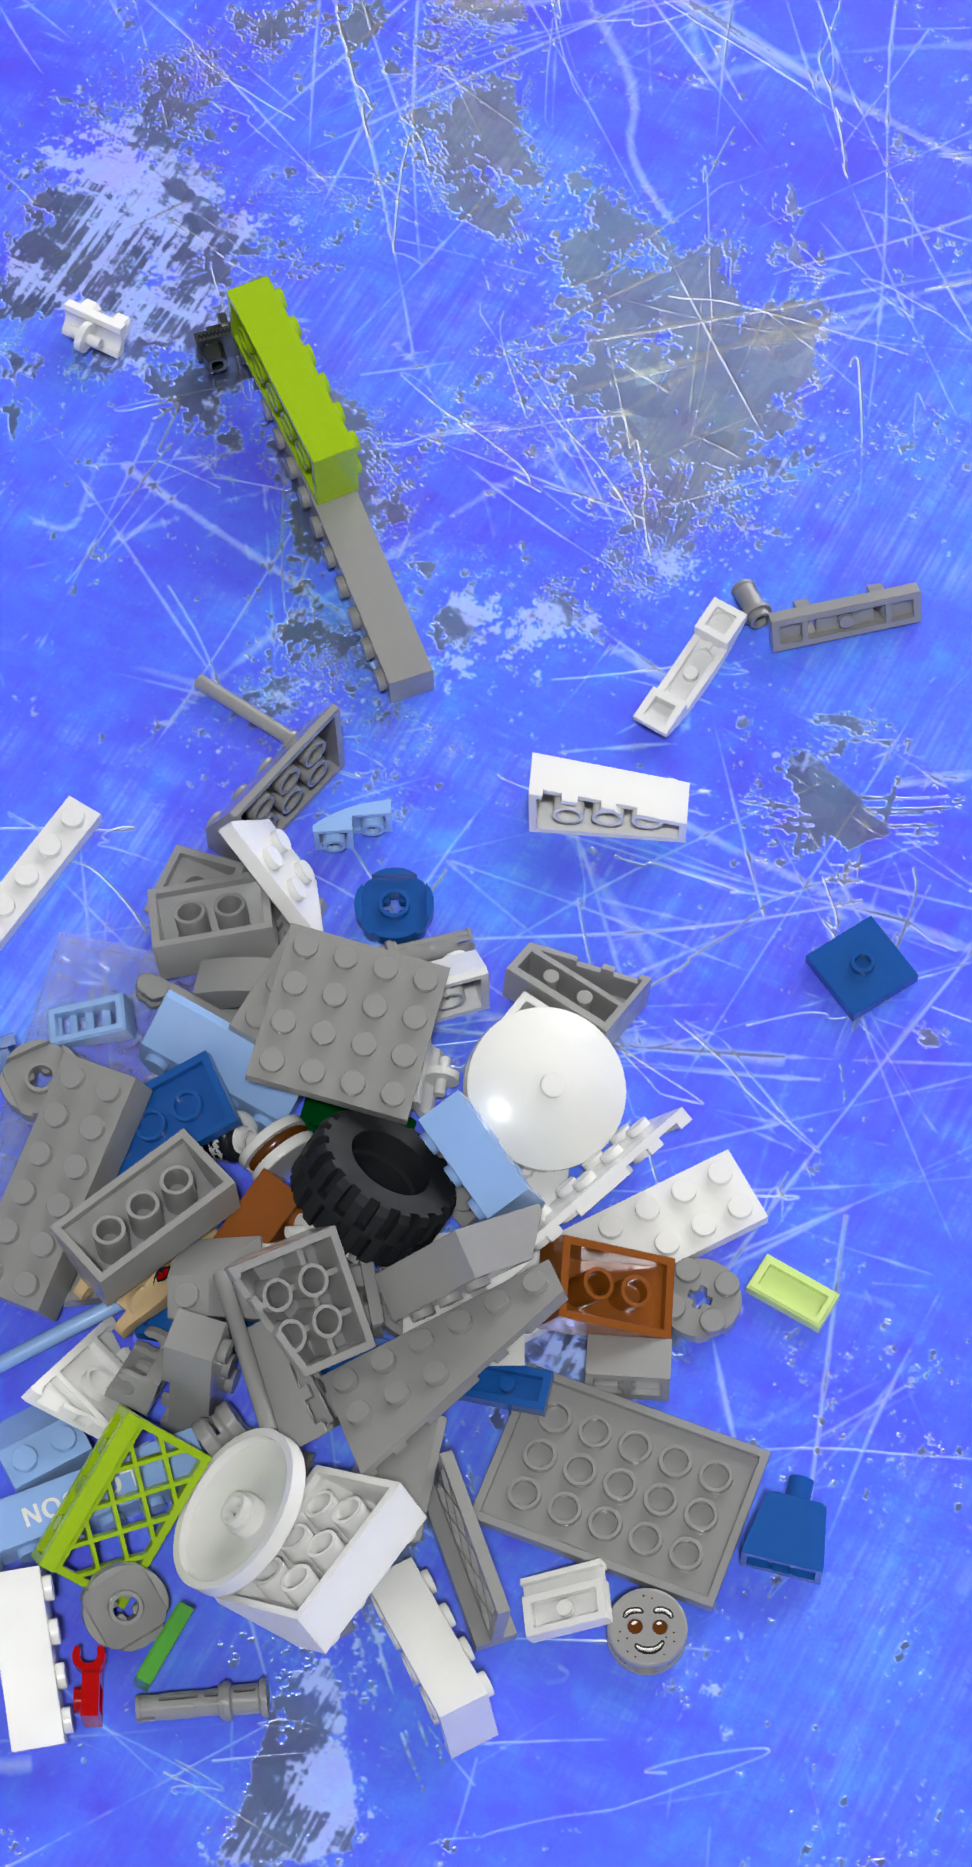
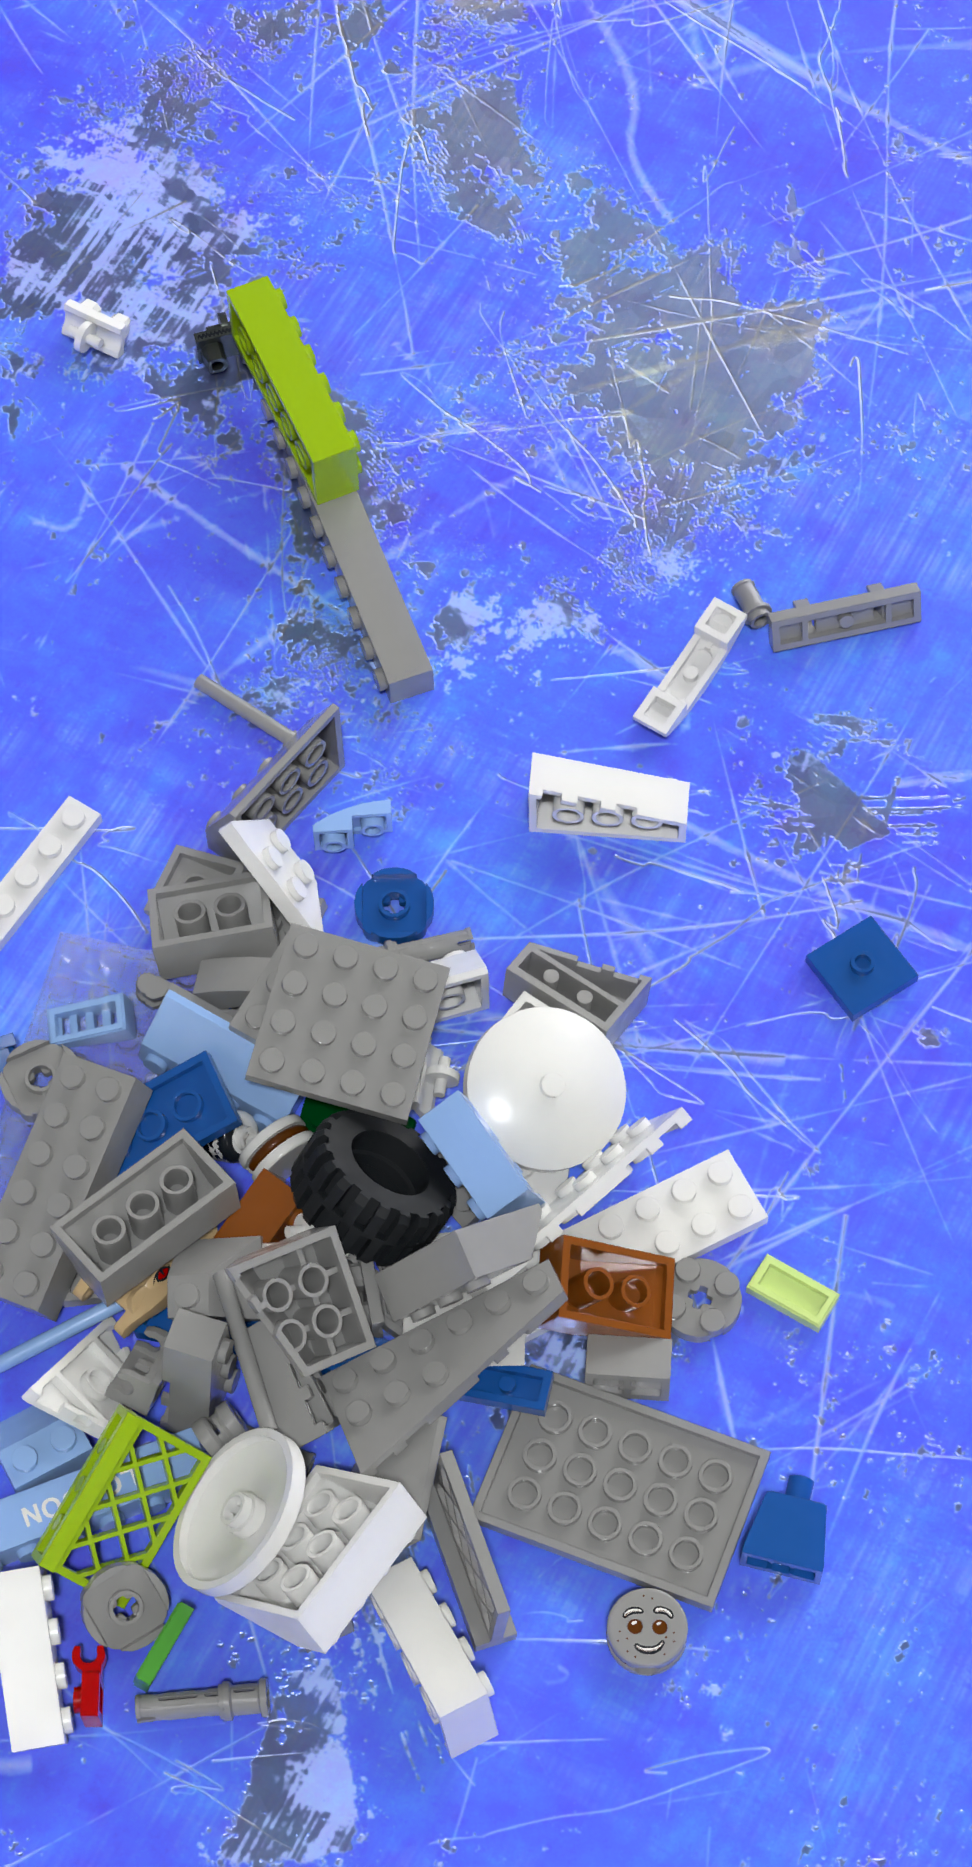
(566, 1601): white plate -> none

